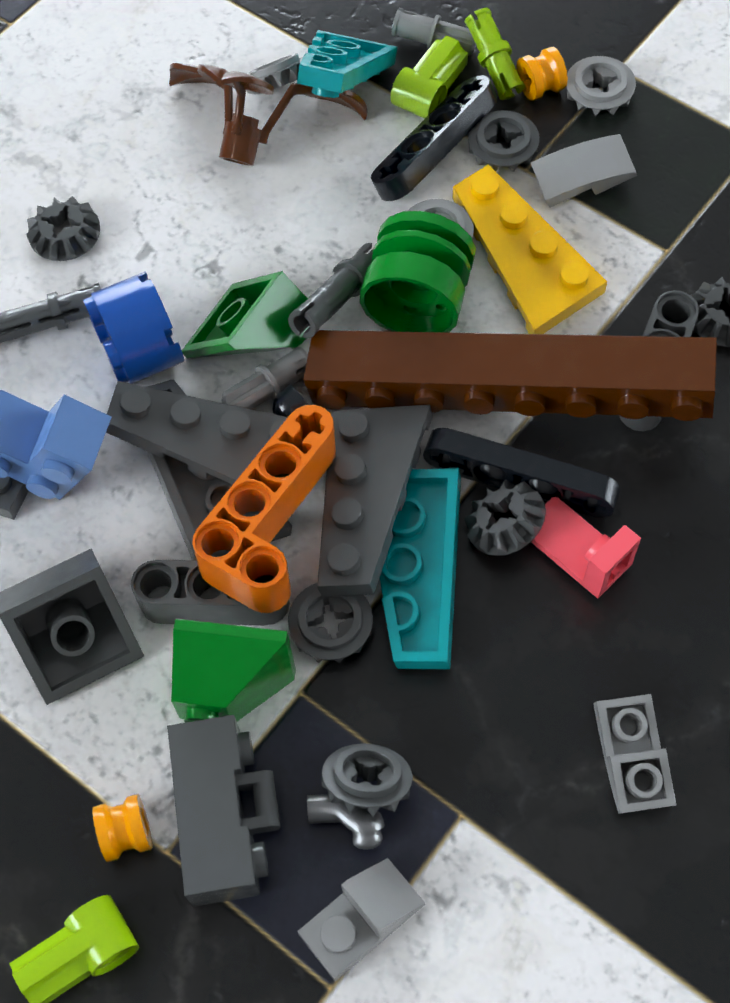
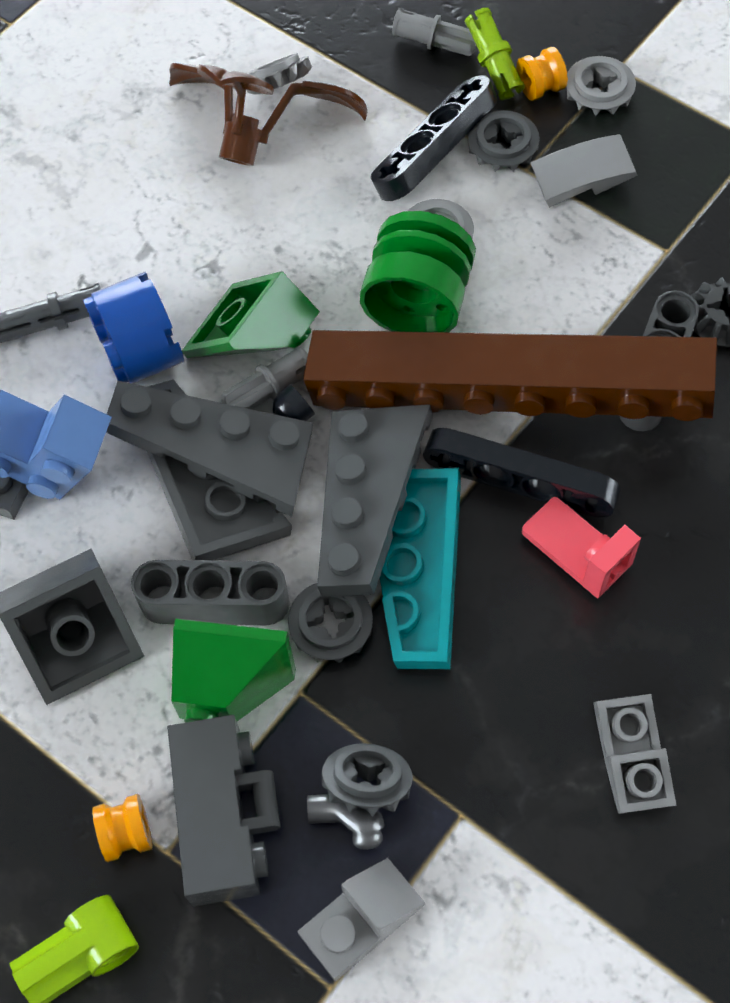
(73, 240): dark grey gear -> none
(300, 448): orange beam -> none
(332, 294): dark grey pin -> none
(341, 62): teal wing -> none
(427, 84): lime piece -> none
(506, 534): dark grey gear -> none
(534, 261): yellow wing -> none

